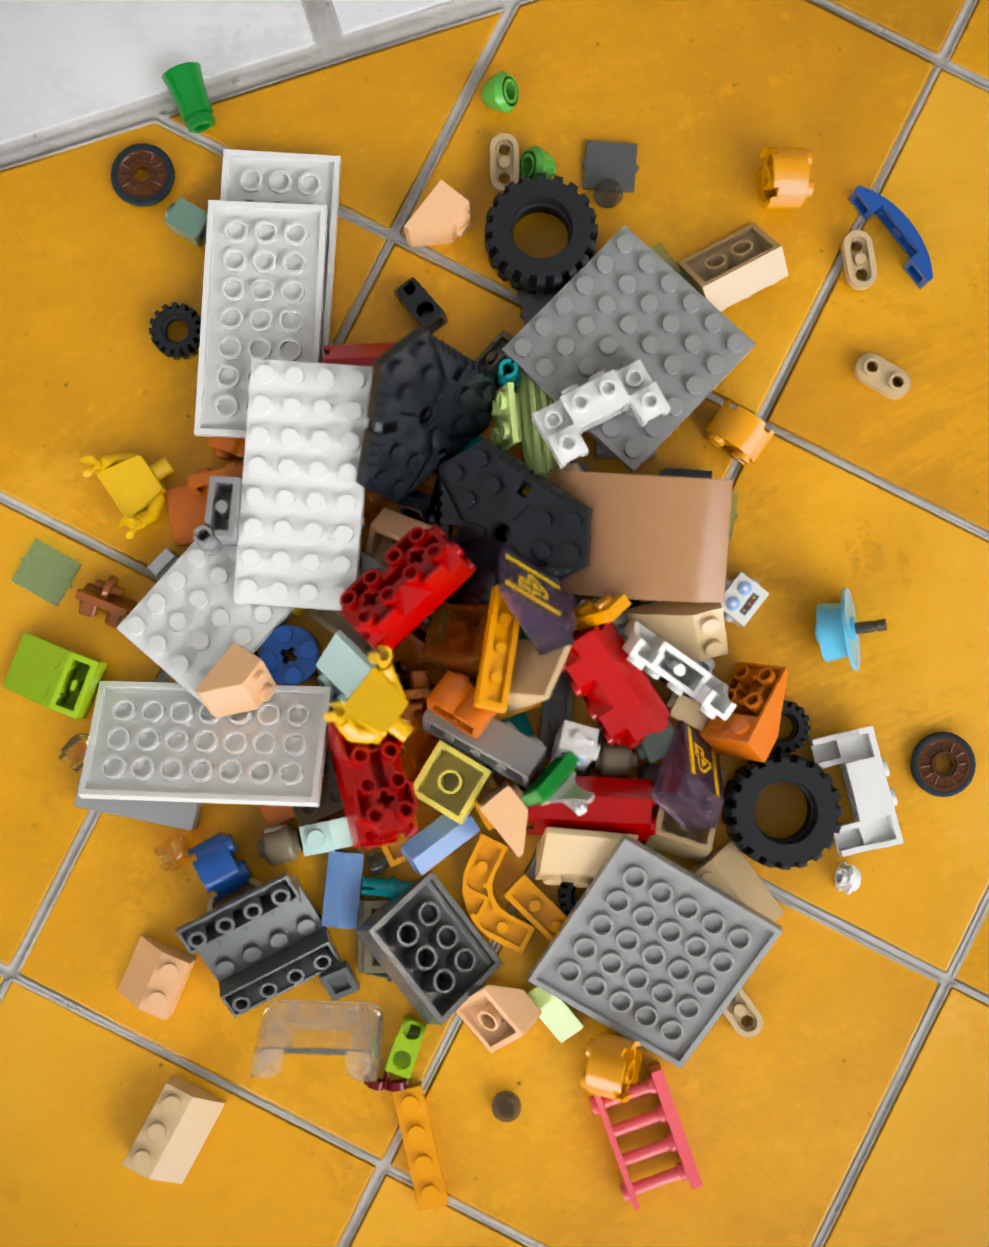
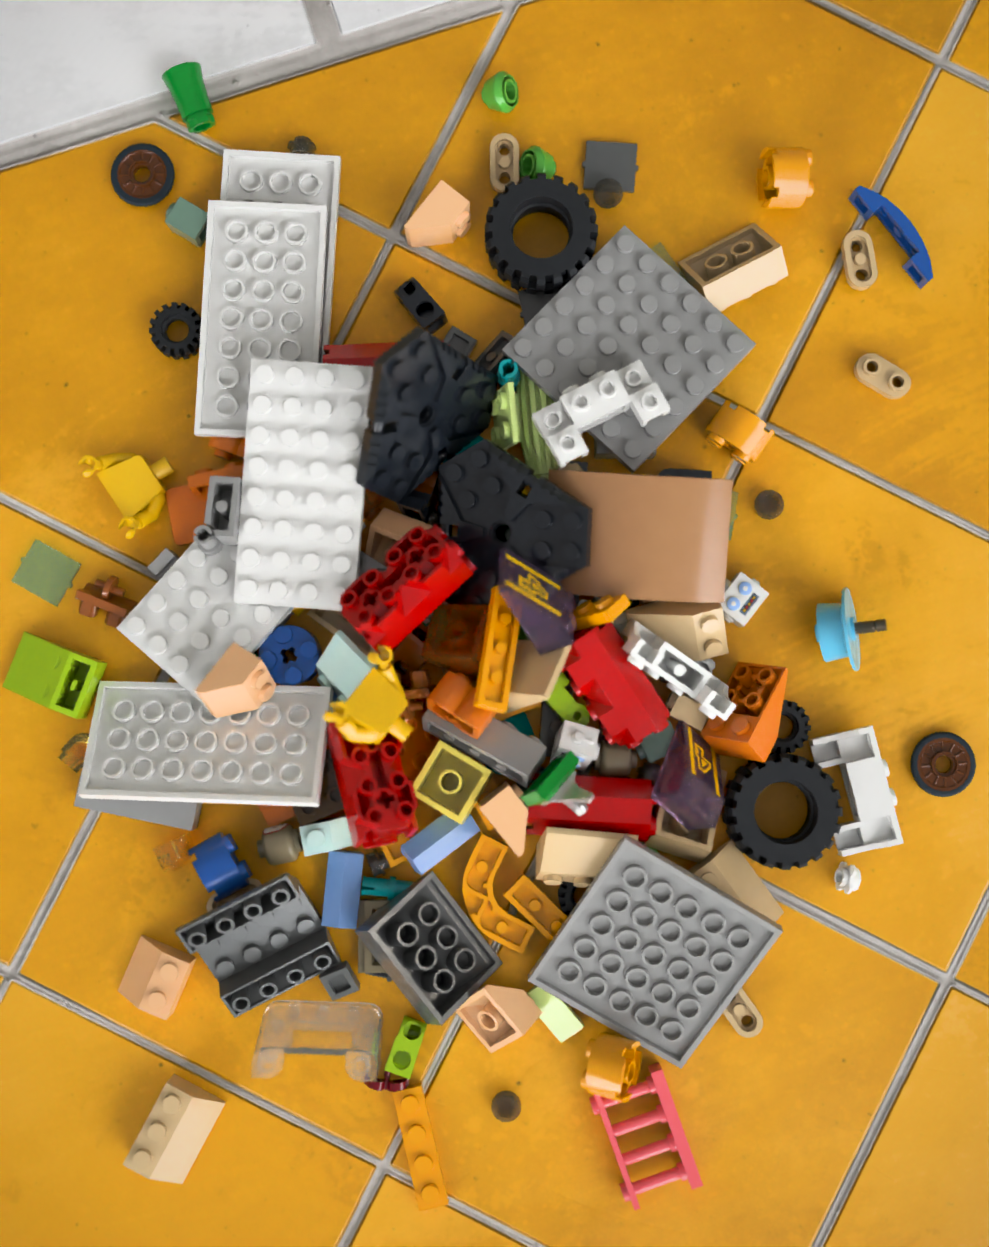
(301, 145): none -> clear smoke plate
(460, 341): none -> dark grey tile
(565, 705): none -> lime leg
(769, 504): none -> clear smoke plate

